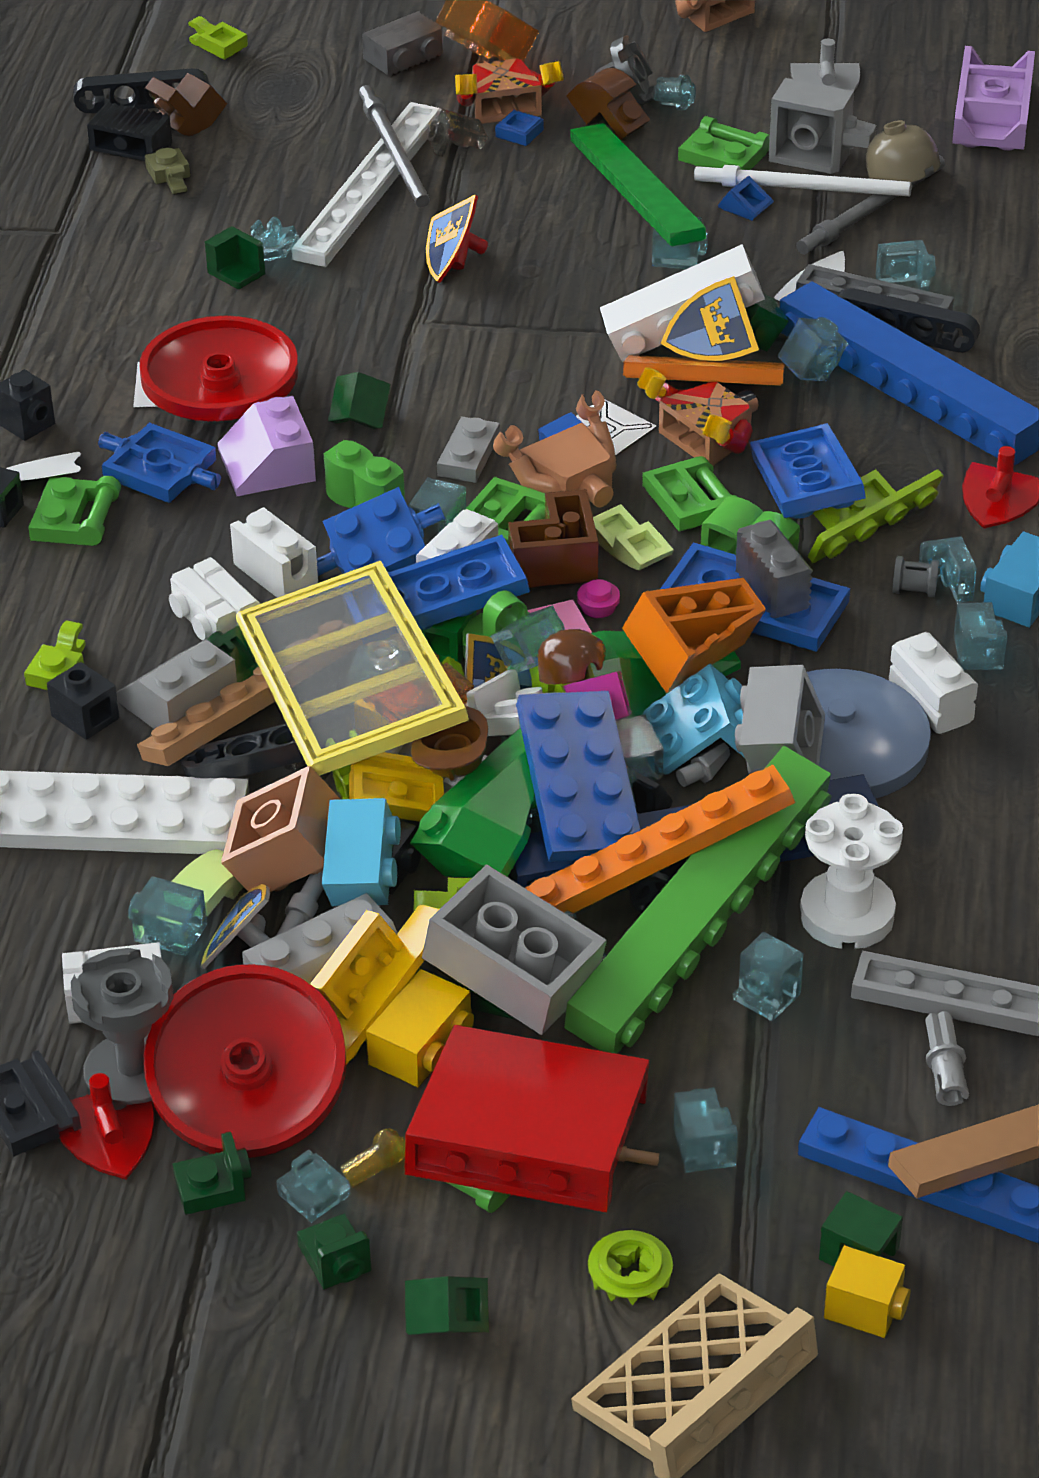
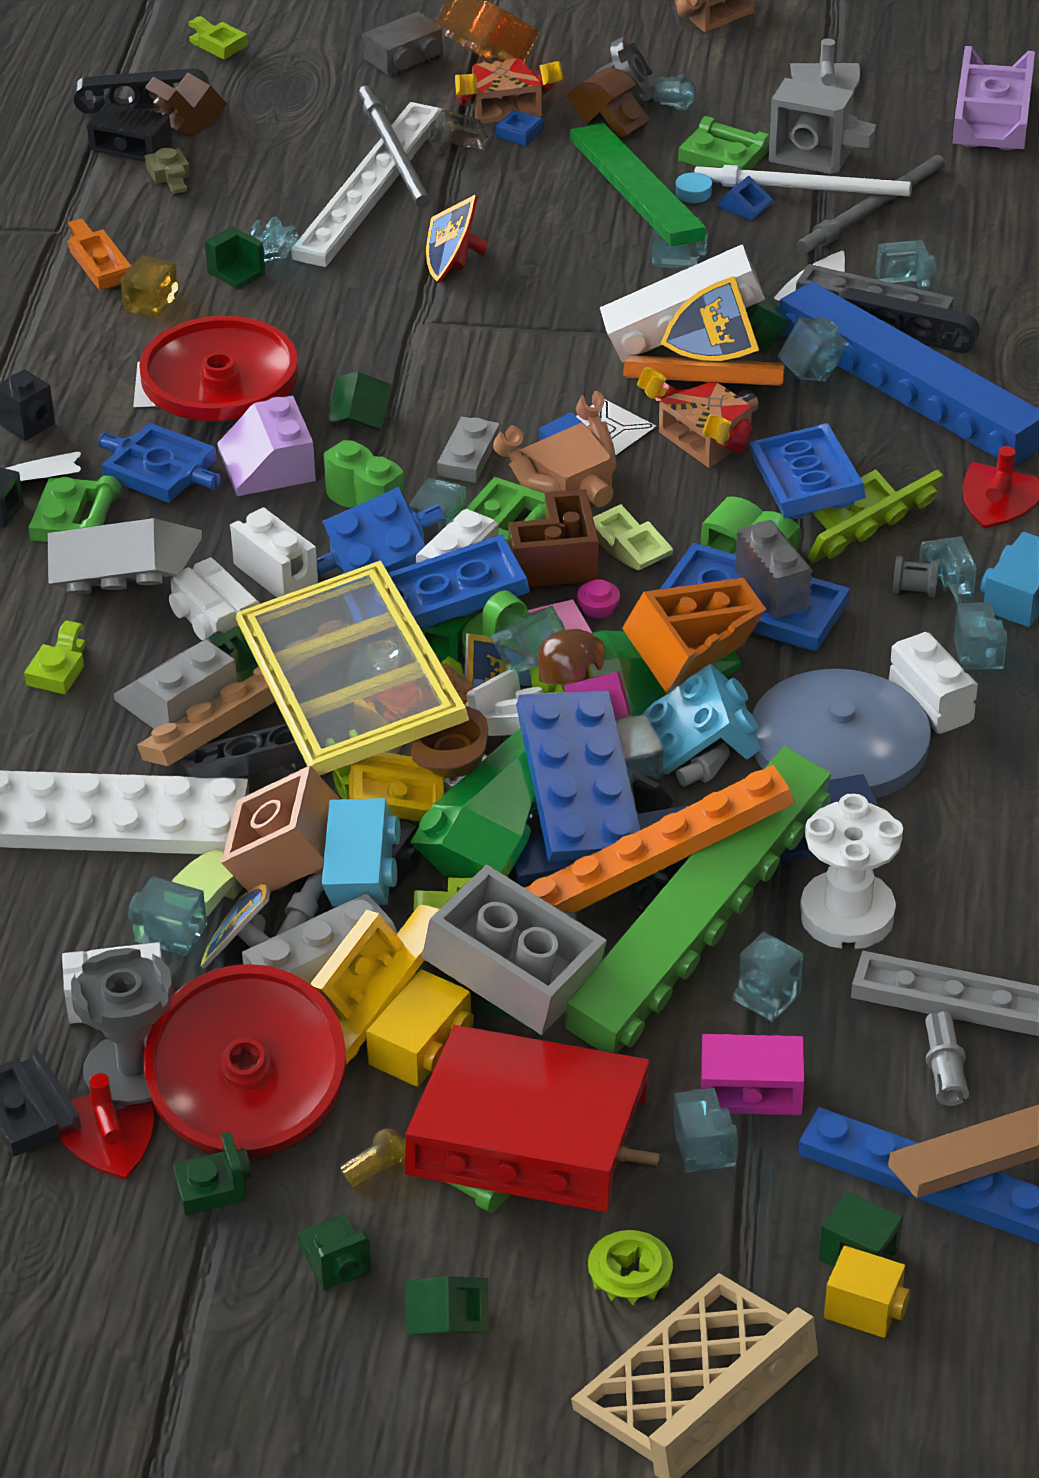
(83, 700): black brick -> none
(97, 255): none -> orange hinge
(119, 554): none -> light grey slope
(149, 286): none -> clear yellow brick
(313, 1186): clear light blue tile -> none
(680, 496): bright green plate -> none
(693, 187): none -> medium azure tile
(754, 1072): none -> dark pink brick
(779, 712): light grey brick -> none
(901, 153): dark tan cylinder -> none

